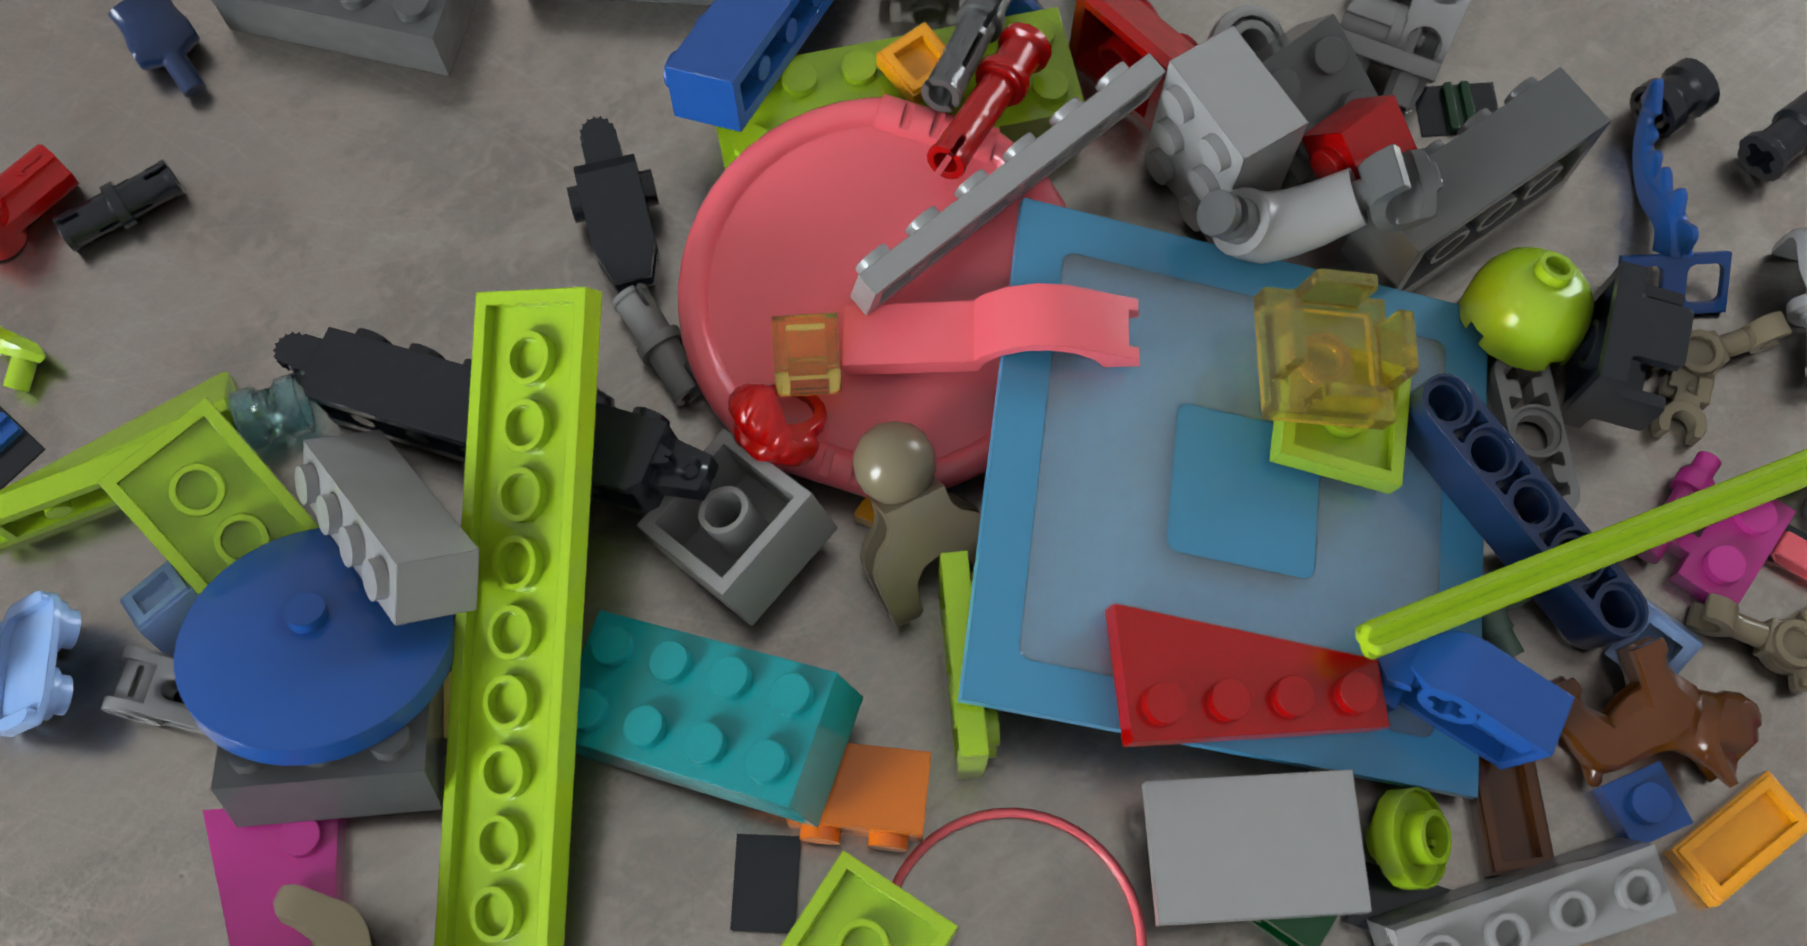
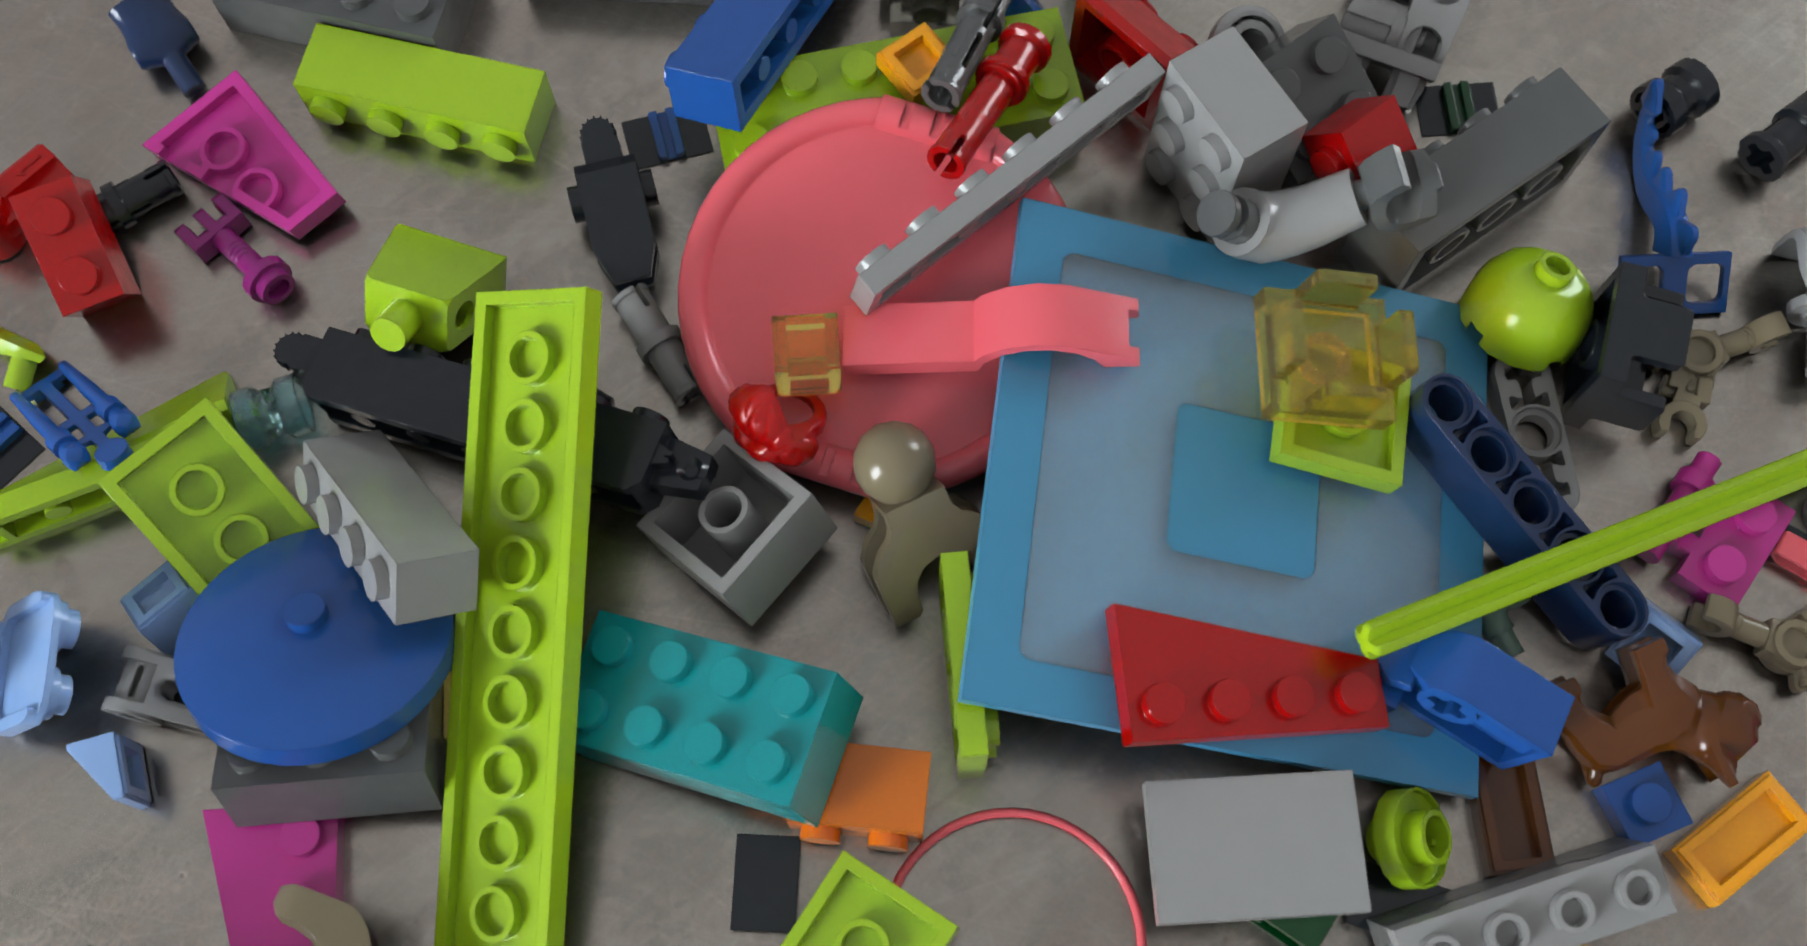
(59, 438): none -> blue piece
(74, 246): none -> red brick
(116, 766): none -> light blue slope
(248, 156): none -> dark pink wing
(265, 278): none -> magenta hinge
(425, 93): none -> lime brick
(427, 289): none -> lime torso
(665, 138): none -> black piece

